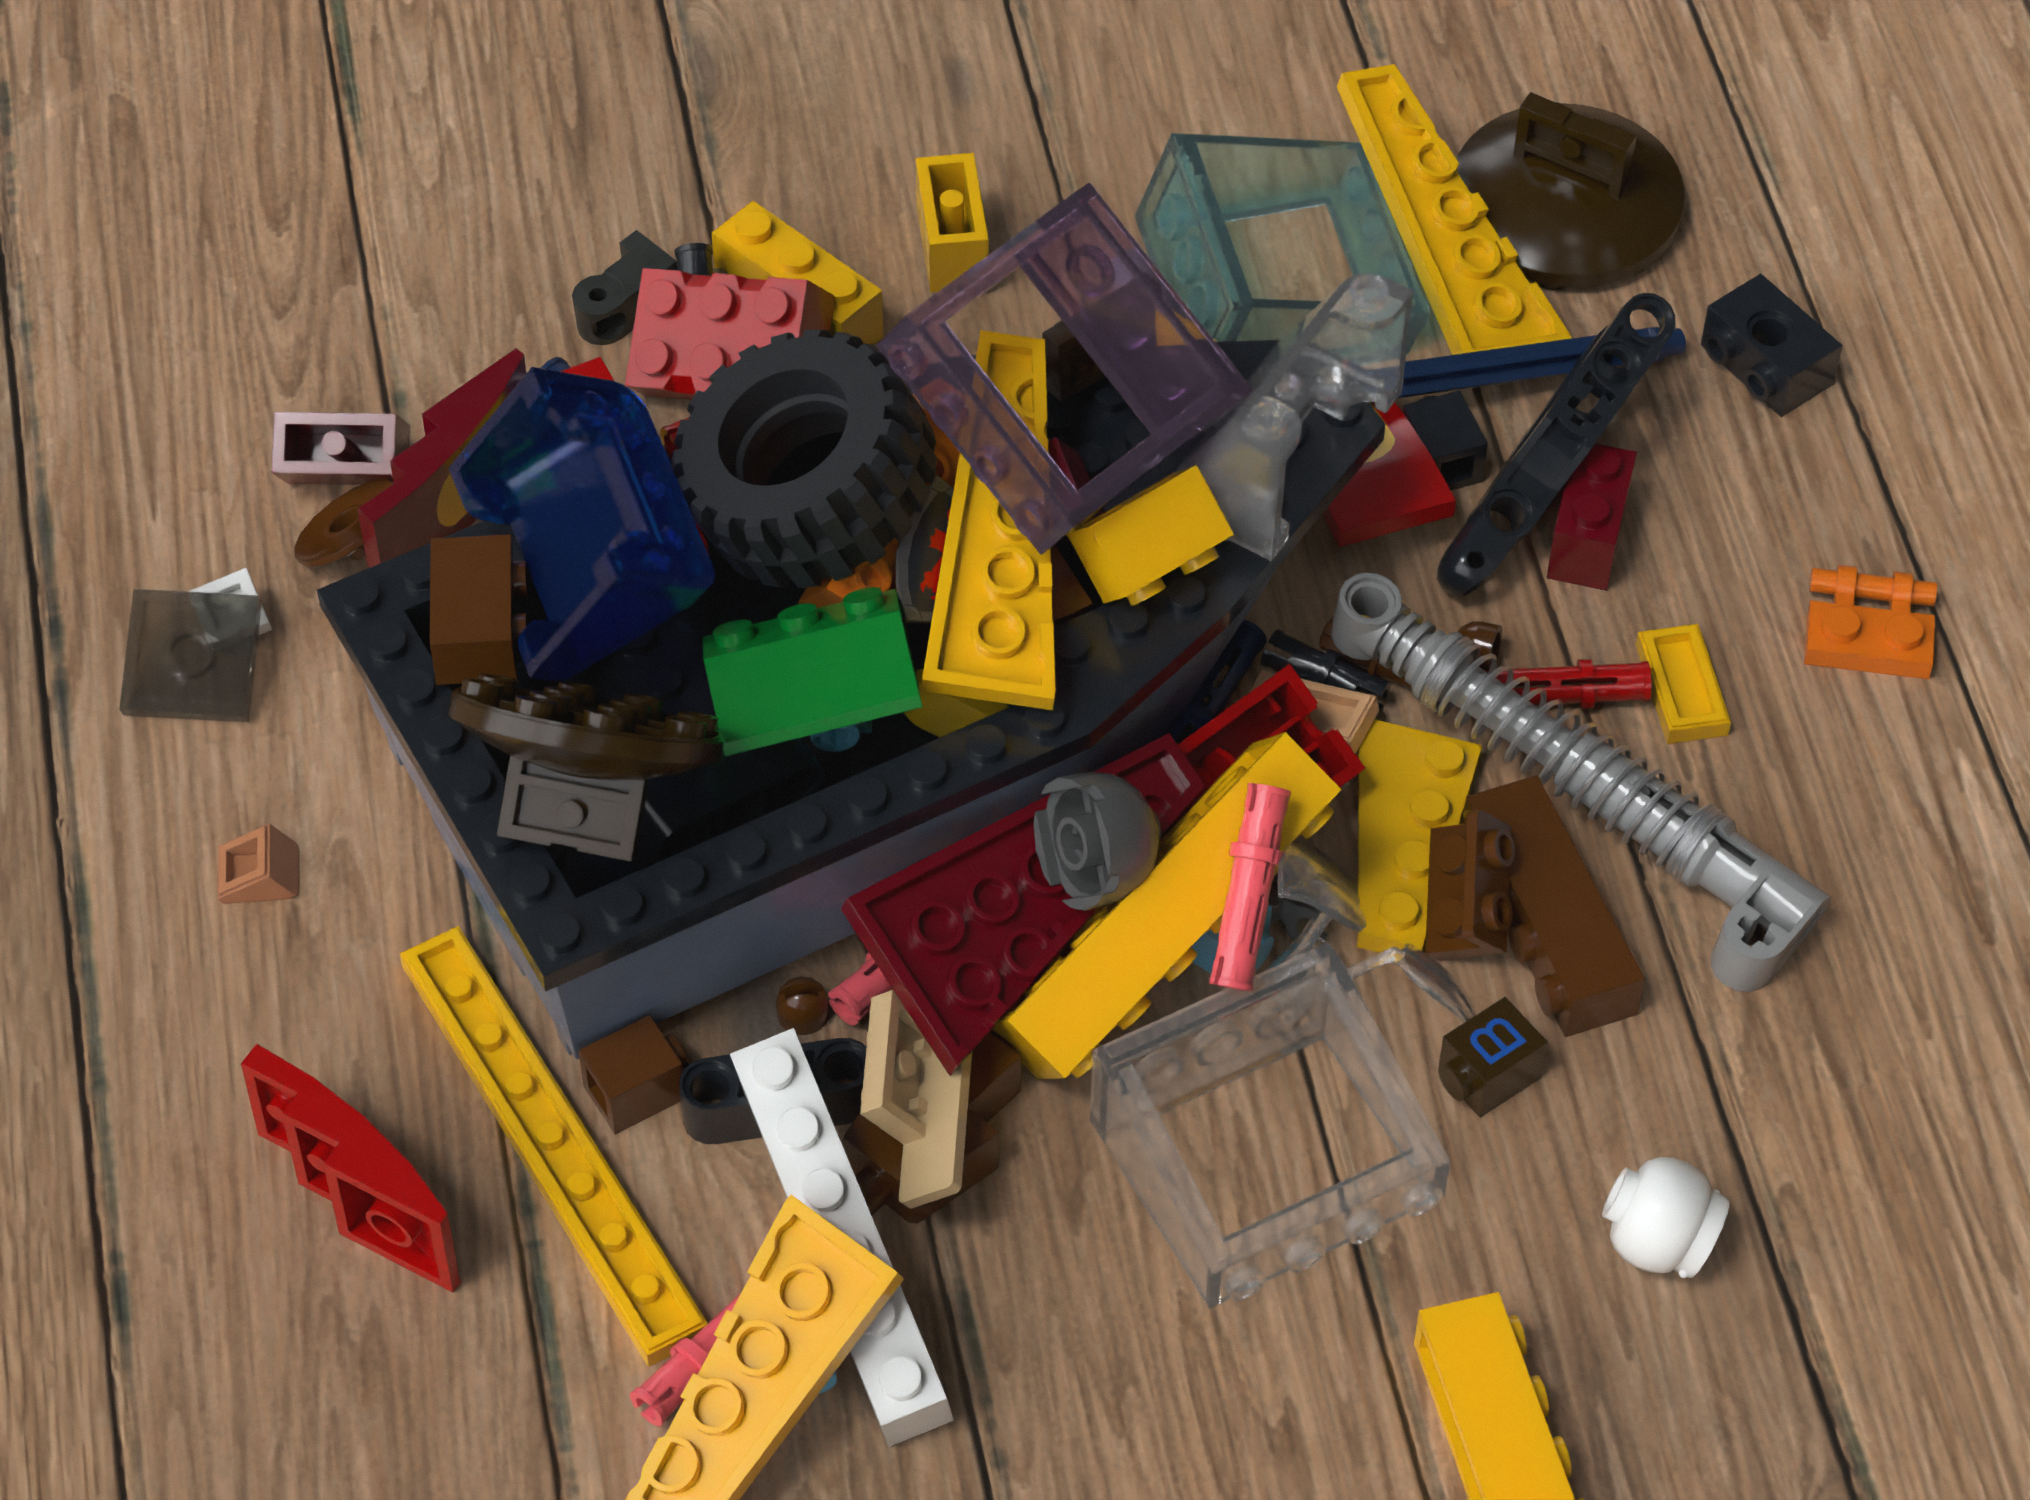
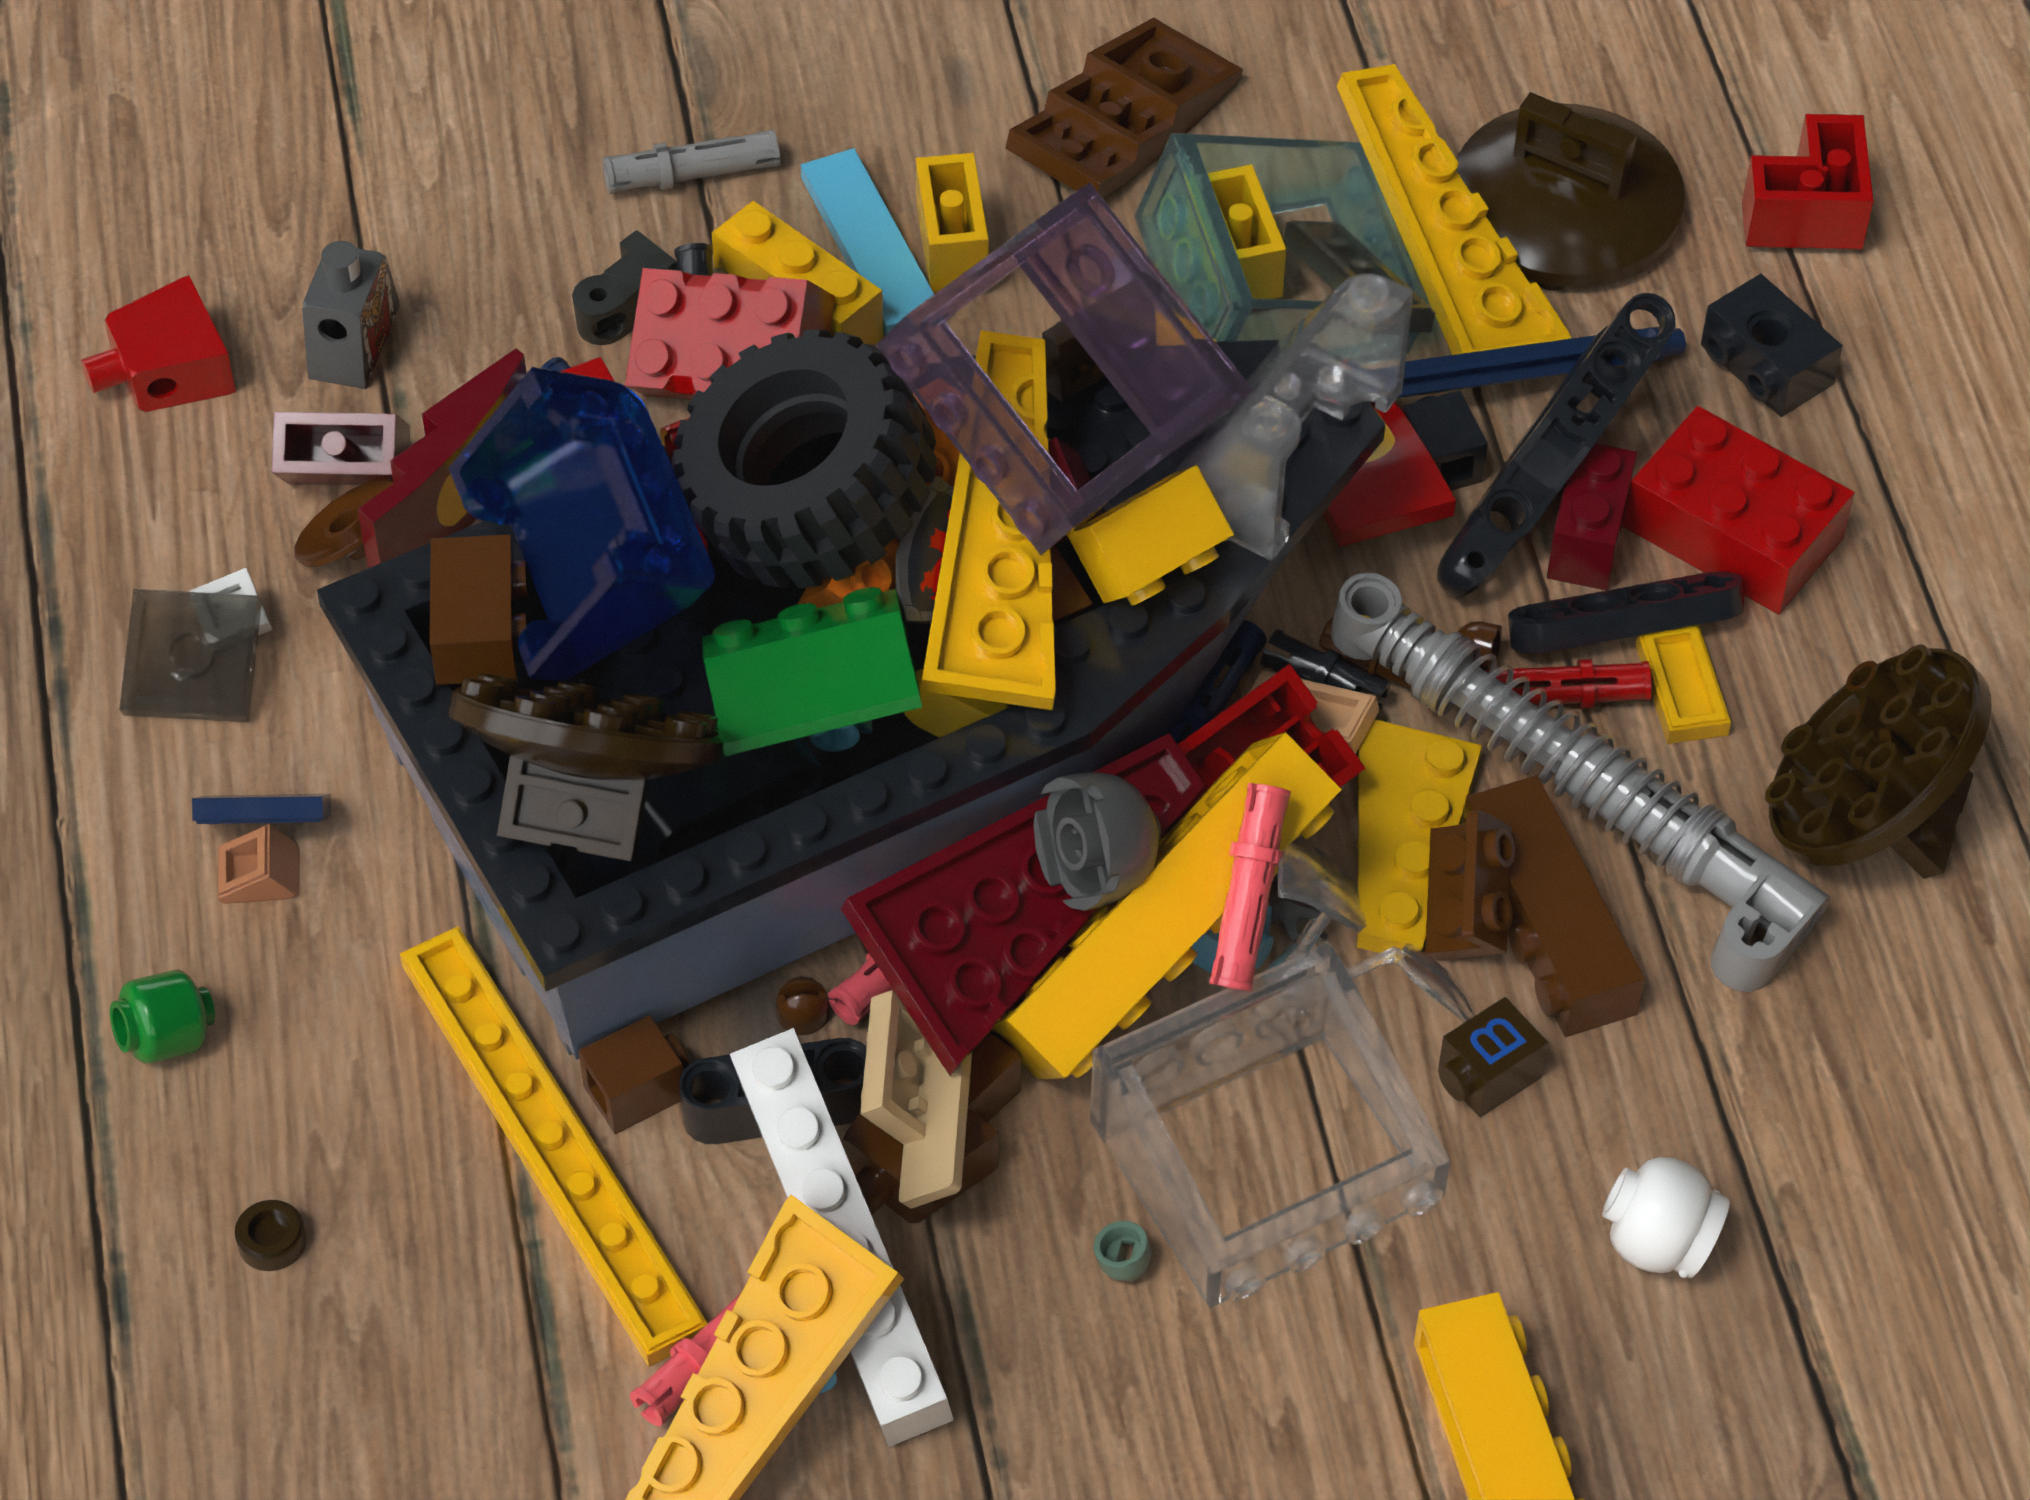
(161, 1016): none -> green head
(163, 350): none -> red torso
(261, 808): none -> dark blue tile
(270, 1235): none -> dark brown tile
(348, 1161): red slope -> none
(353, 295): none -> dark grey torso
(698, 160): none -> light grey pin
(866, 232): none -> medium azure tile
(1111, 1251): none -> sand green hinge
(1123, 107): none -> reddish brown slope
(1251, 230): none -> yellow brick
(1340, 255): none -> clear smoke tile
(1626, 612): none -> black beam
(1738, 508): none -> red brick
(1812, 197): none -> red brick
(1867, 637): orange plate -> none
(1884, 763): none -> dark brown bracket

